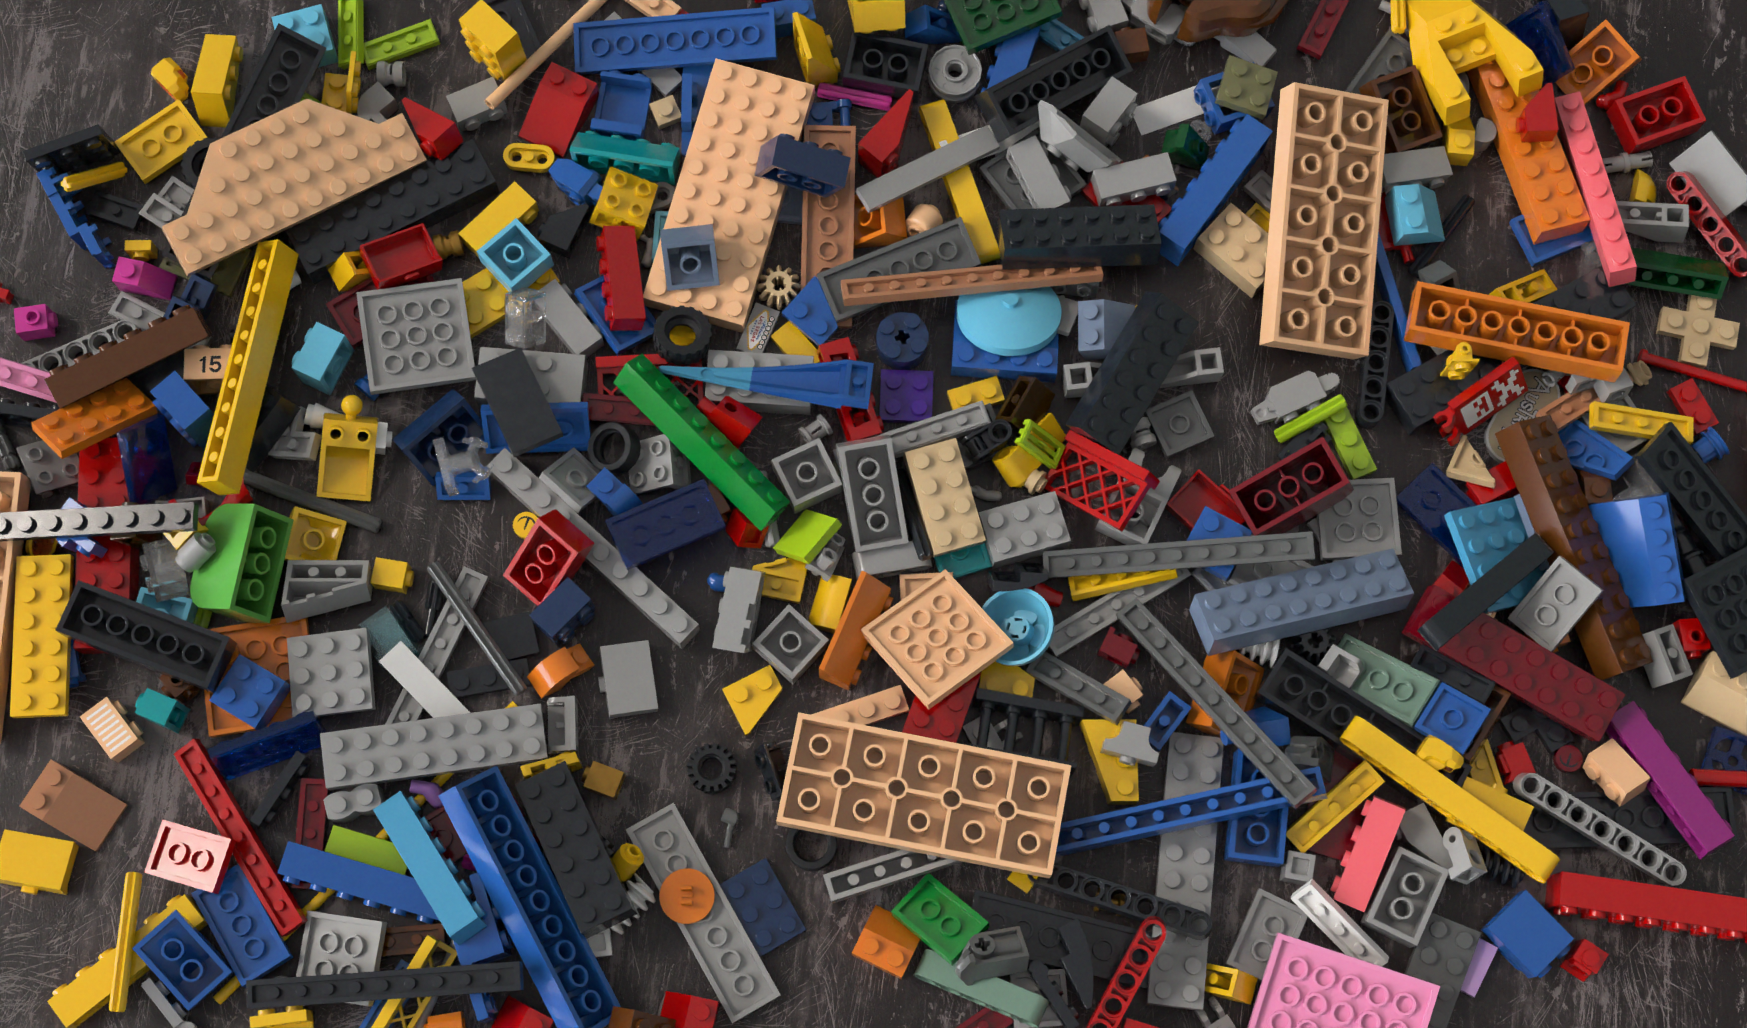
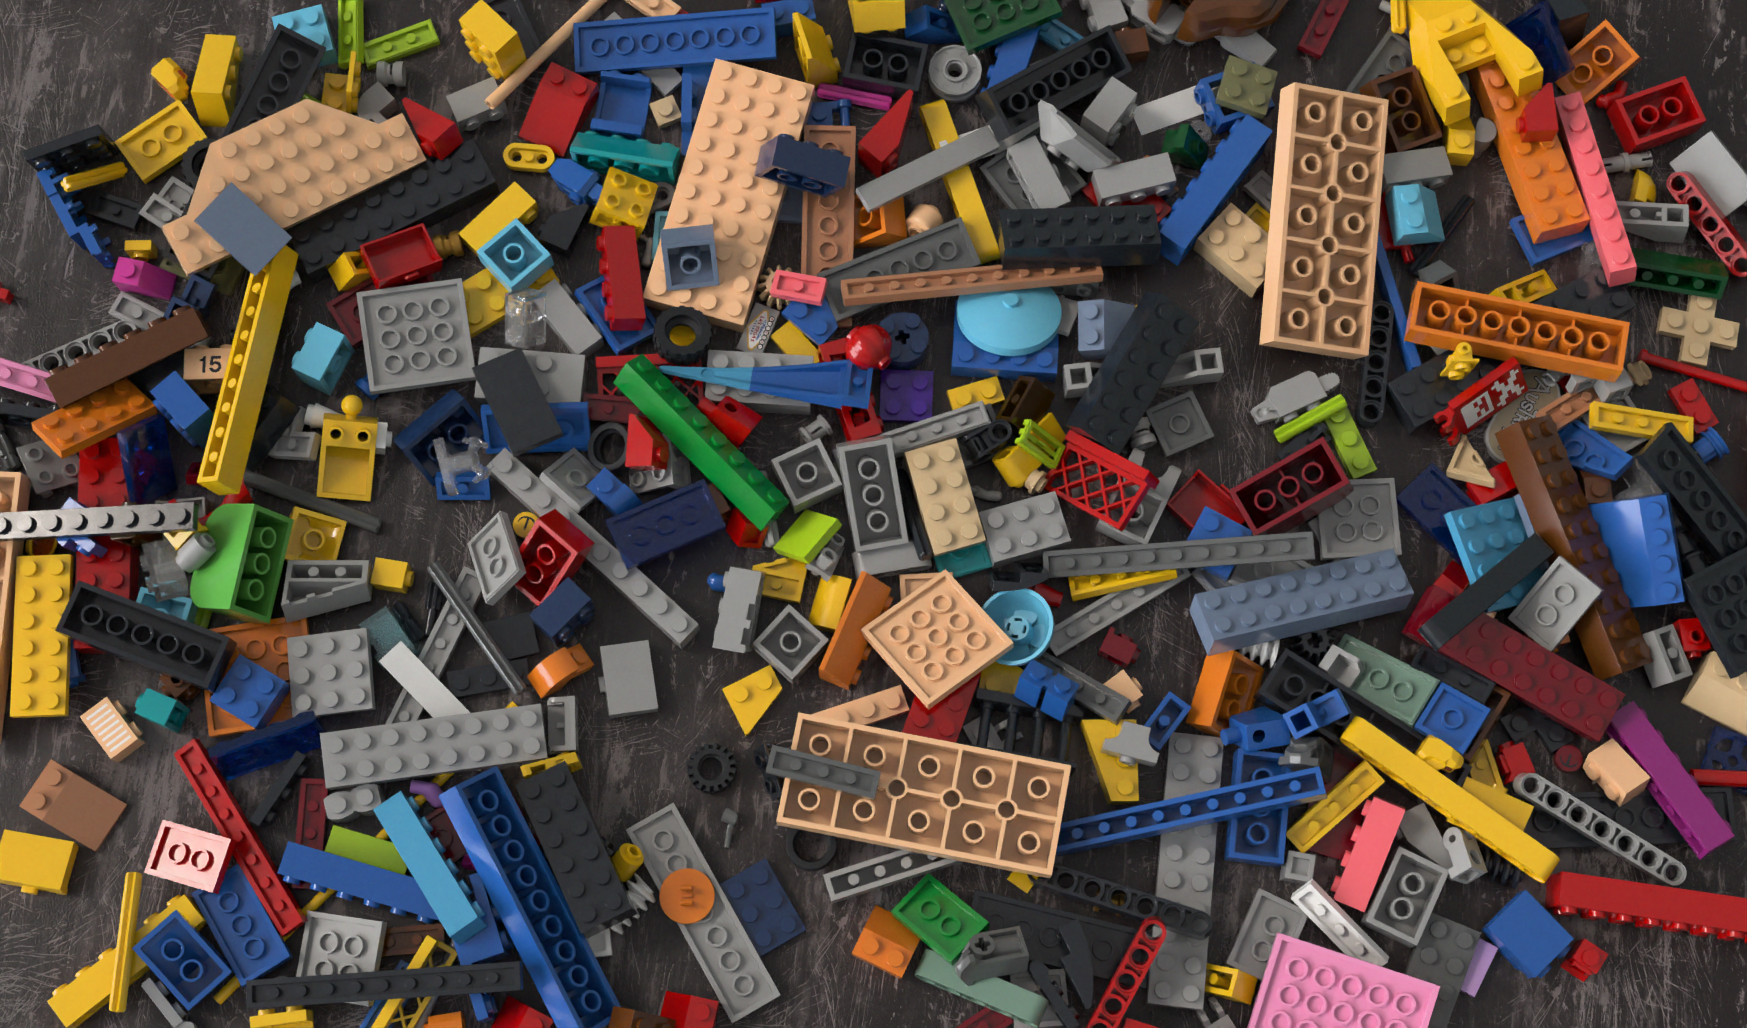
(35, 322): dark pink brick -> none
(243, 229): none -> sand blue tile
(496, 558): none -> light grey tile
(603, 780): pearl gold brick -> none
(645, 445): none -> red slope
(798, 287): none -> coral plate
(823, 772): none -> dark grey plate
(869, 347): none -> red plant
(1059, 690): none -> blue piece
(1217, 704): dark grey plate -> none
(1316, 714): none -> blue brick

